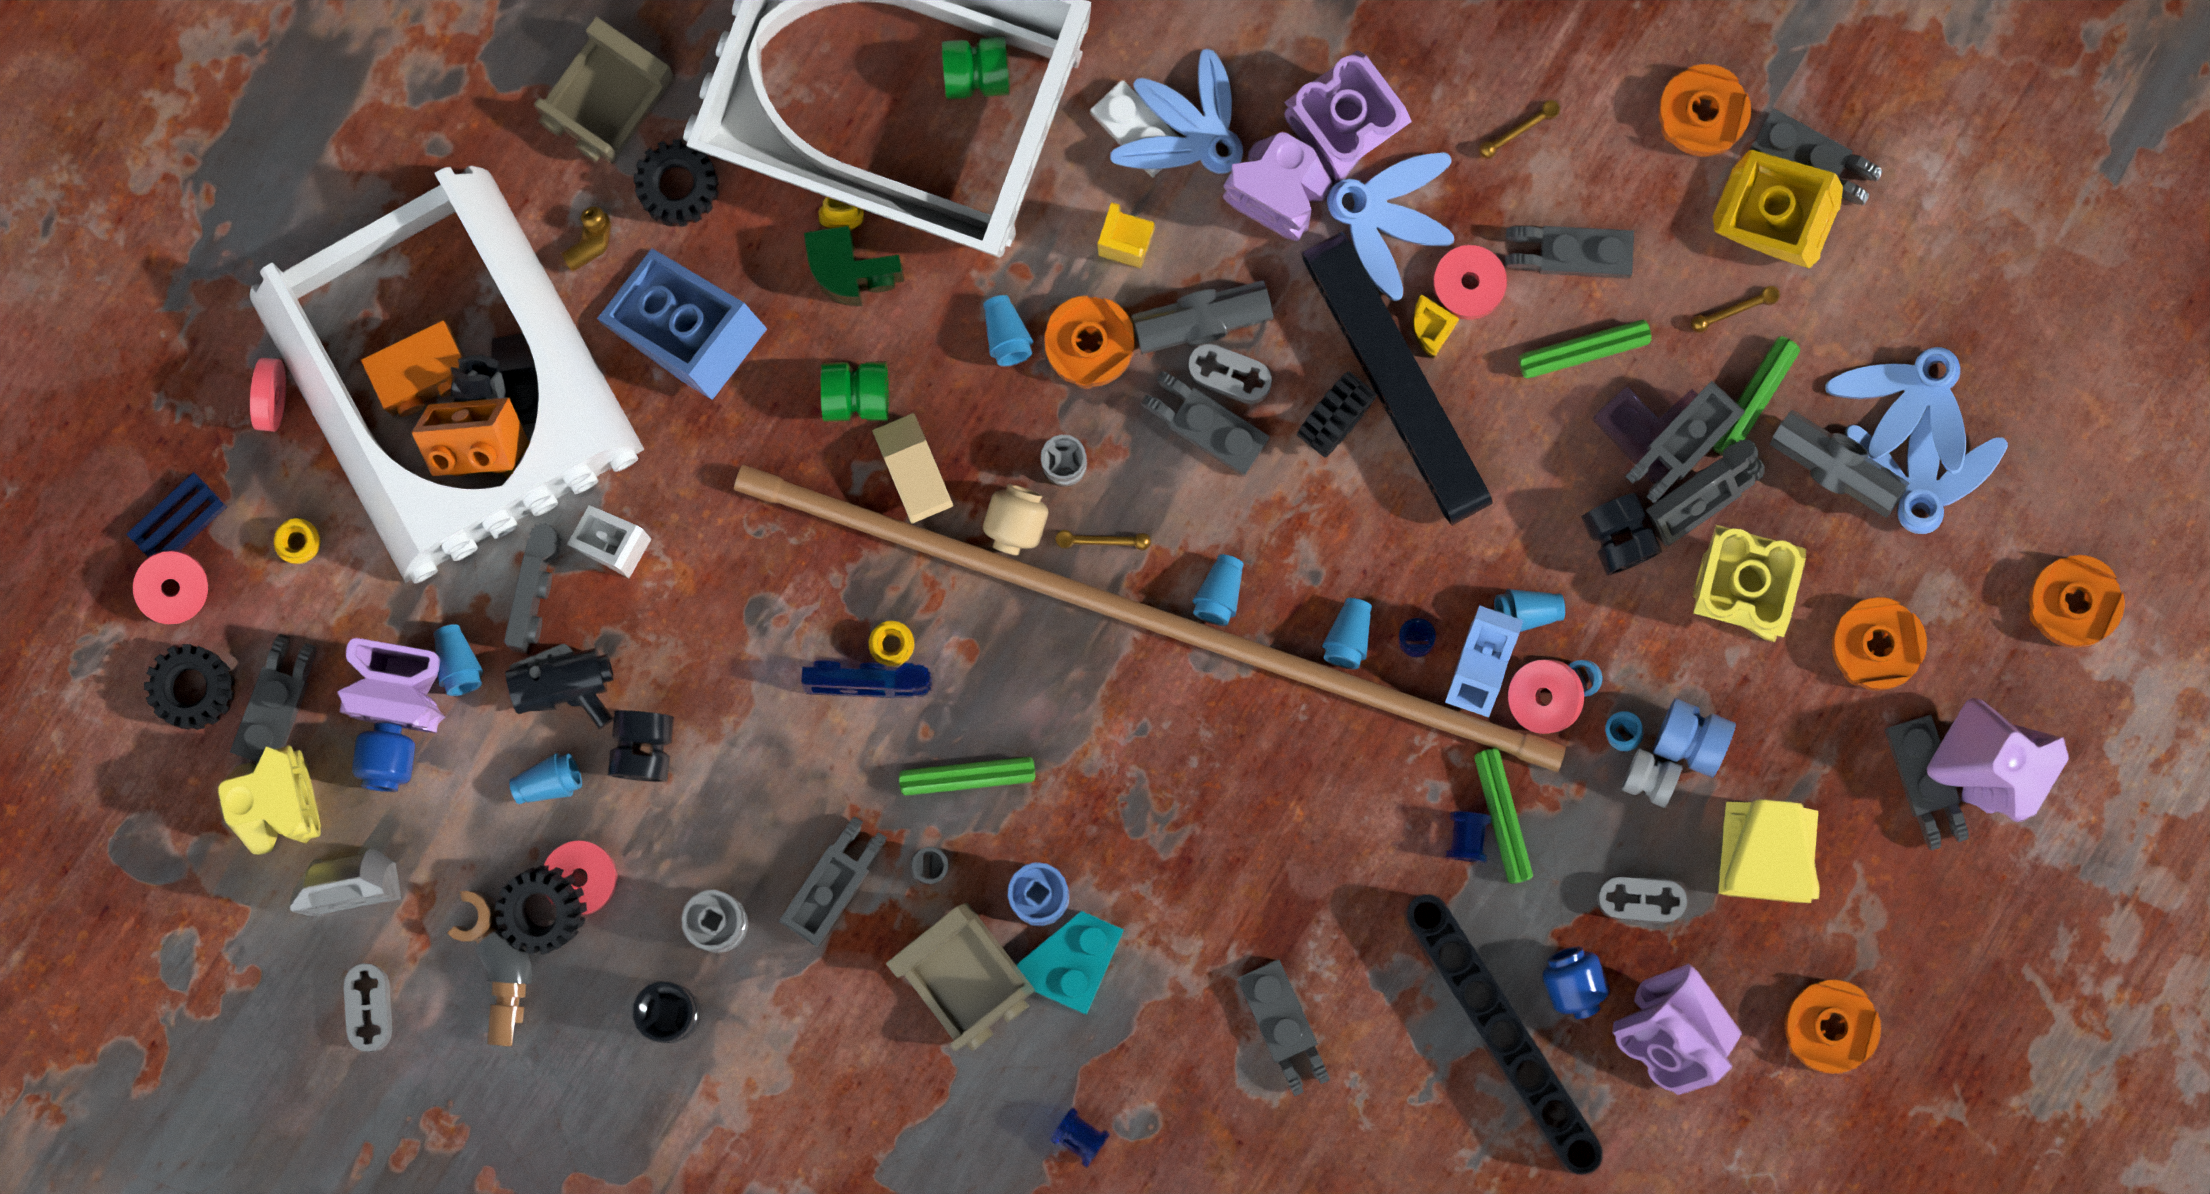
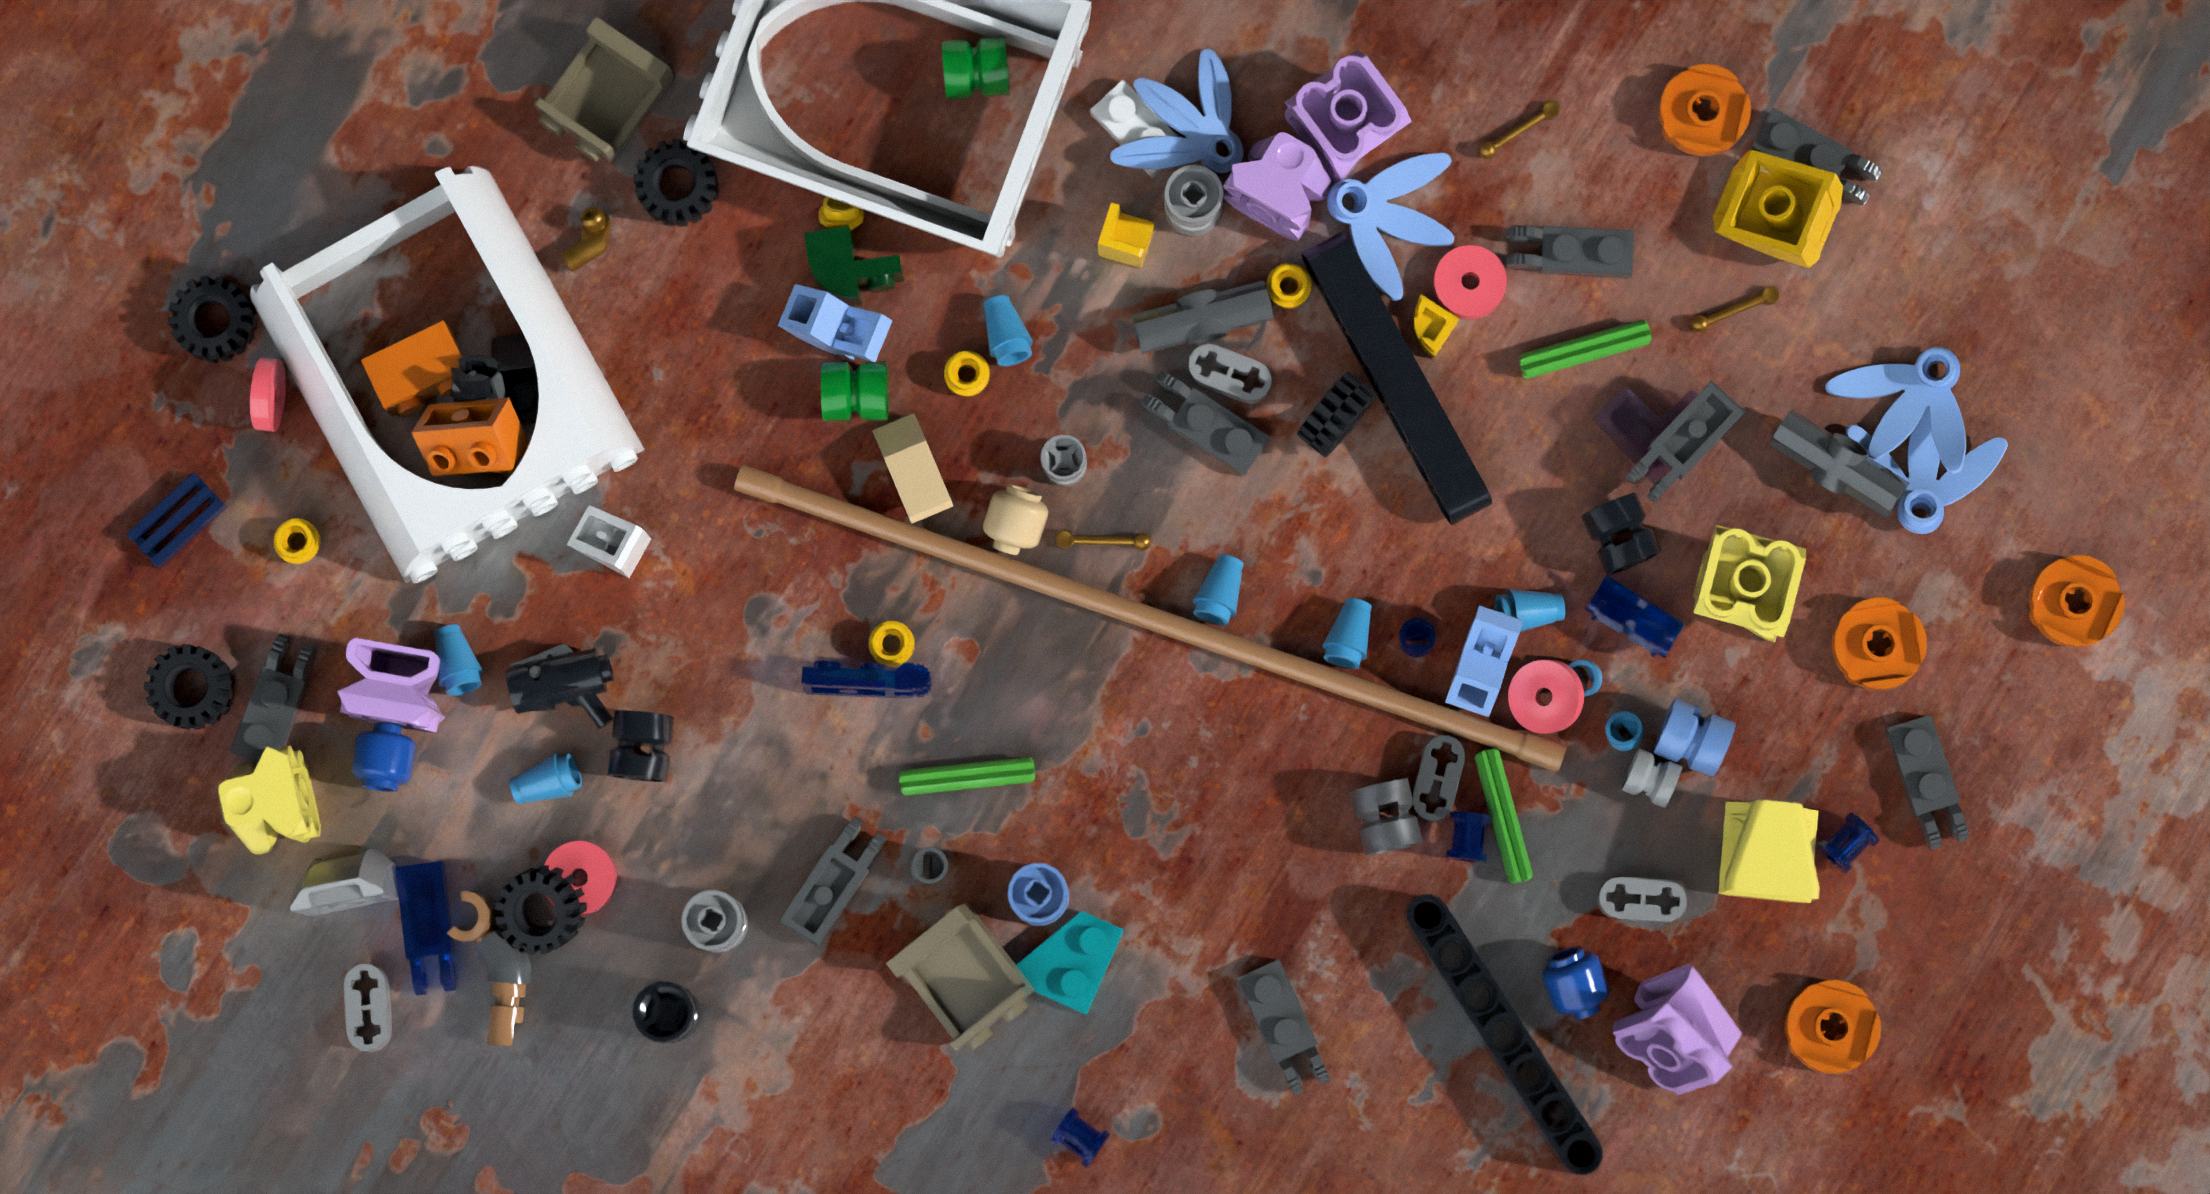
(164, 607): coral piece -> none
(200, 295): none -> black tyre
(426, 922): none -> clear blue hinge
(532, 585): dark grey hinge -> none
(683, 323): medium blue slope -> none
(834, 325): none -> light blue brick
(957, 363): none -> yellow plate
(1088, 367): orange plate -> none
(1193, 200): none -> light grey wheel
(1293, 272): none -> yellow plate
(1388, 833): none -> flat silver wheel
(1448, 781): none -> dark grey beam
(1635, 616): none -> clear blue hinge
(1706, 492): dark grey hinge -> none
(1760, 390): bright green axle -> none
(1862, 838): none -> clear blue bush
(1998, 762): lavender piece -> none

